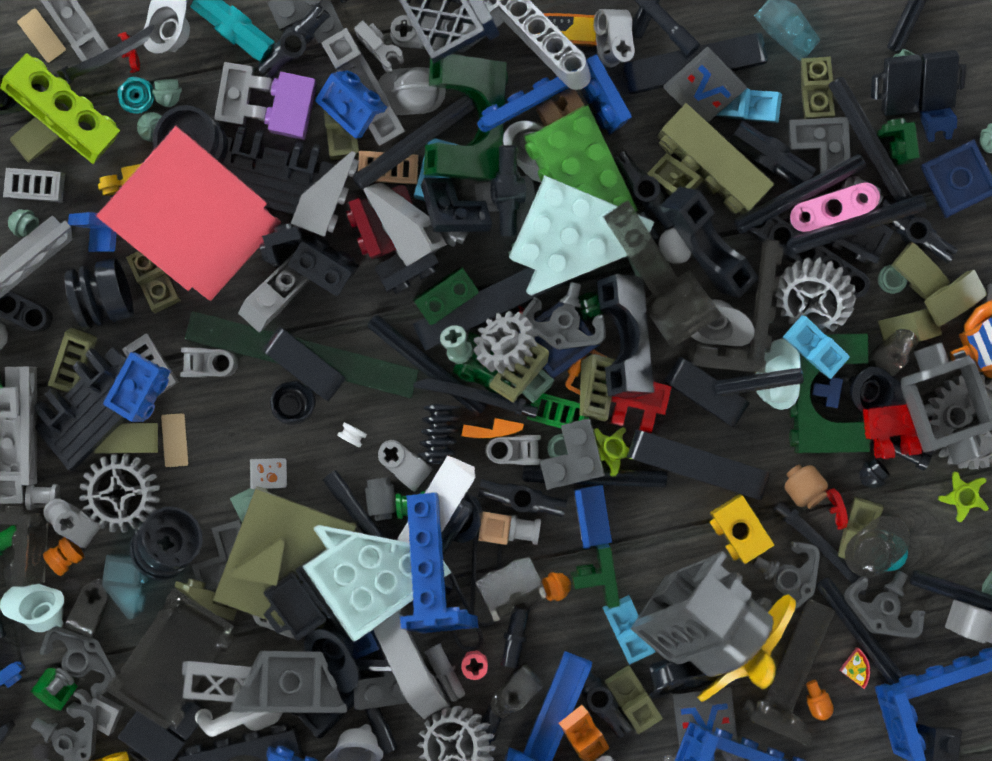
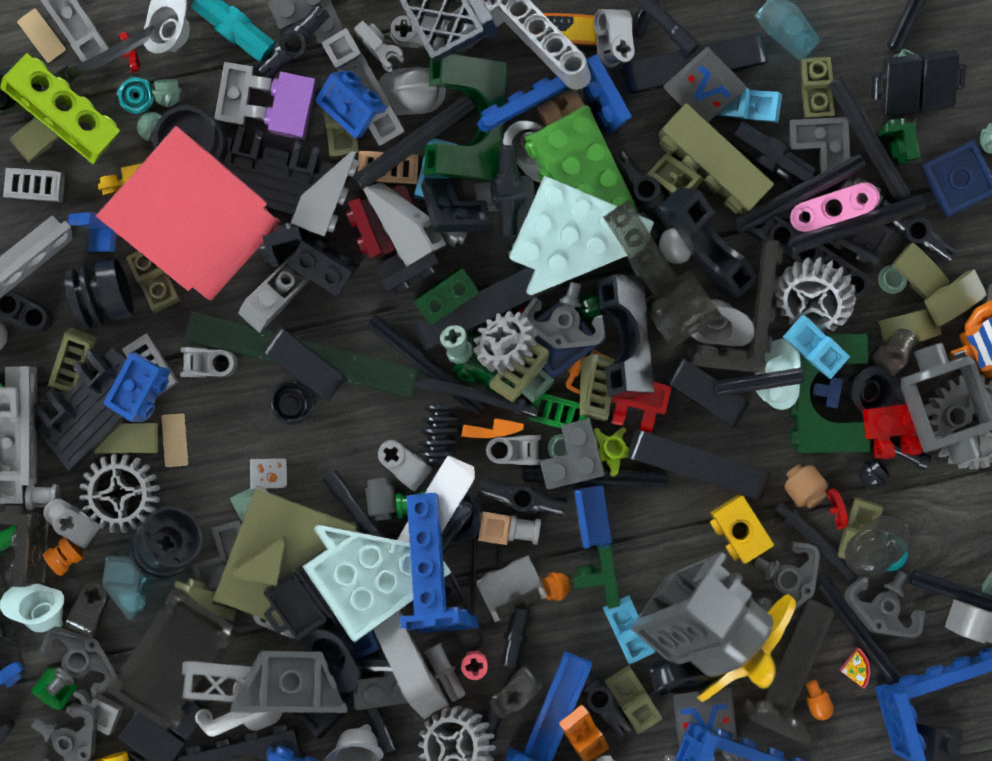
(22, 222): sand green plate -> none
(352, 434): white bush -> none
(938, 120): dark blue tile -> none
(964, 496): lime animal -> none

